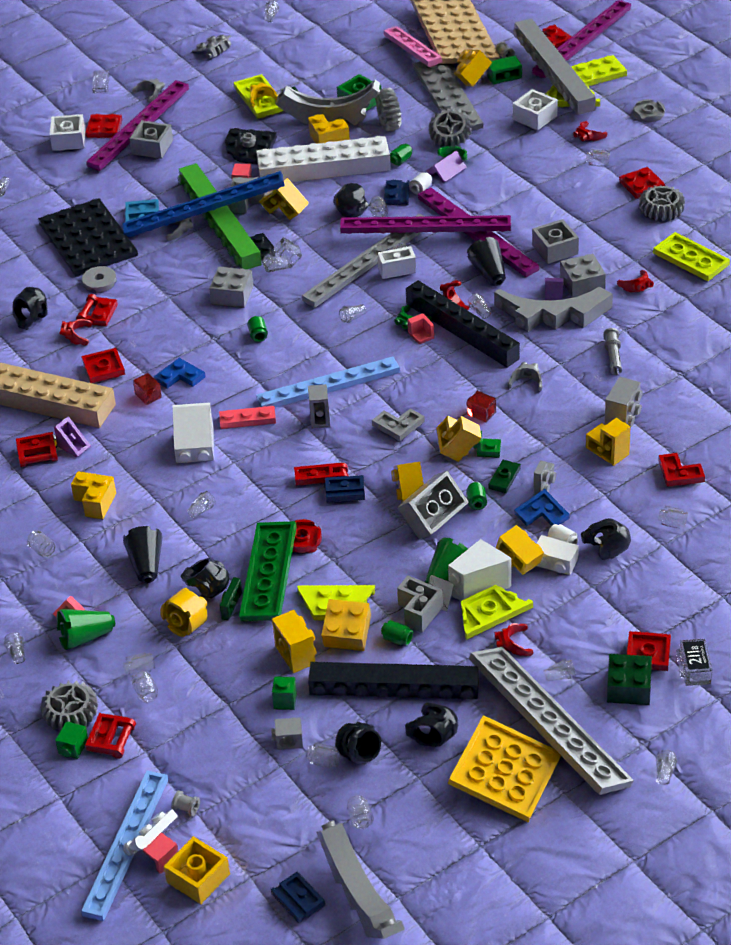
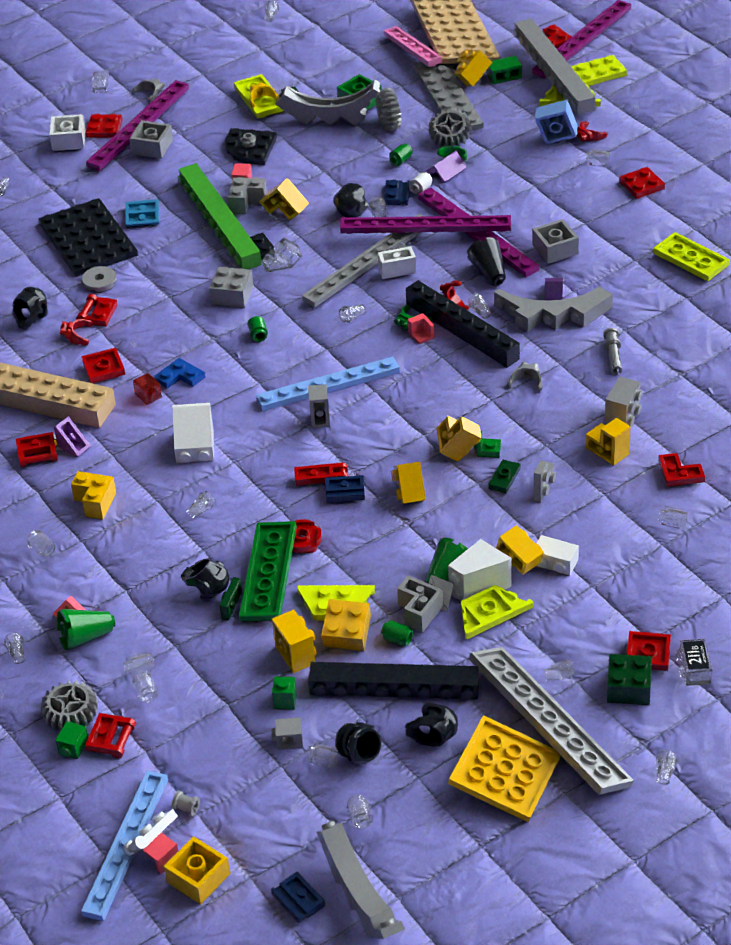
(144, 551): black cone -> none
(183, 226): light grey helmet -> none
(184, 612): yellow brick -> none
(203, 204): blue plate -> none
(214, 46): light grey hinge -> none
(247, 417): coral plate -> none
(325, 131): yellow brick -> none
(326, 159): white brick -> none
(398, 427): light grey plate -> none
(432, 504): light grey brick -> none
(476, 496): green brick -> none
(481, 406): clear red brick -> none
(503, 50): light grey bush -> none
(504, 639): red helmet -> none
(535, 109): white brick -> none
(542, 505): blue plate -> none
(556, 122): none -> light blue brick
(563, 533): white brick -> none
(582, 274): light grey brick -> none
(614, 541): black helmet -> none
(636, 285): red helmet -> none
(648, 111): light grey tile -> none
(661, 203): light grey gear -> none

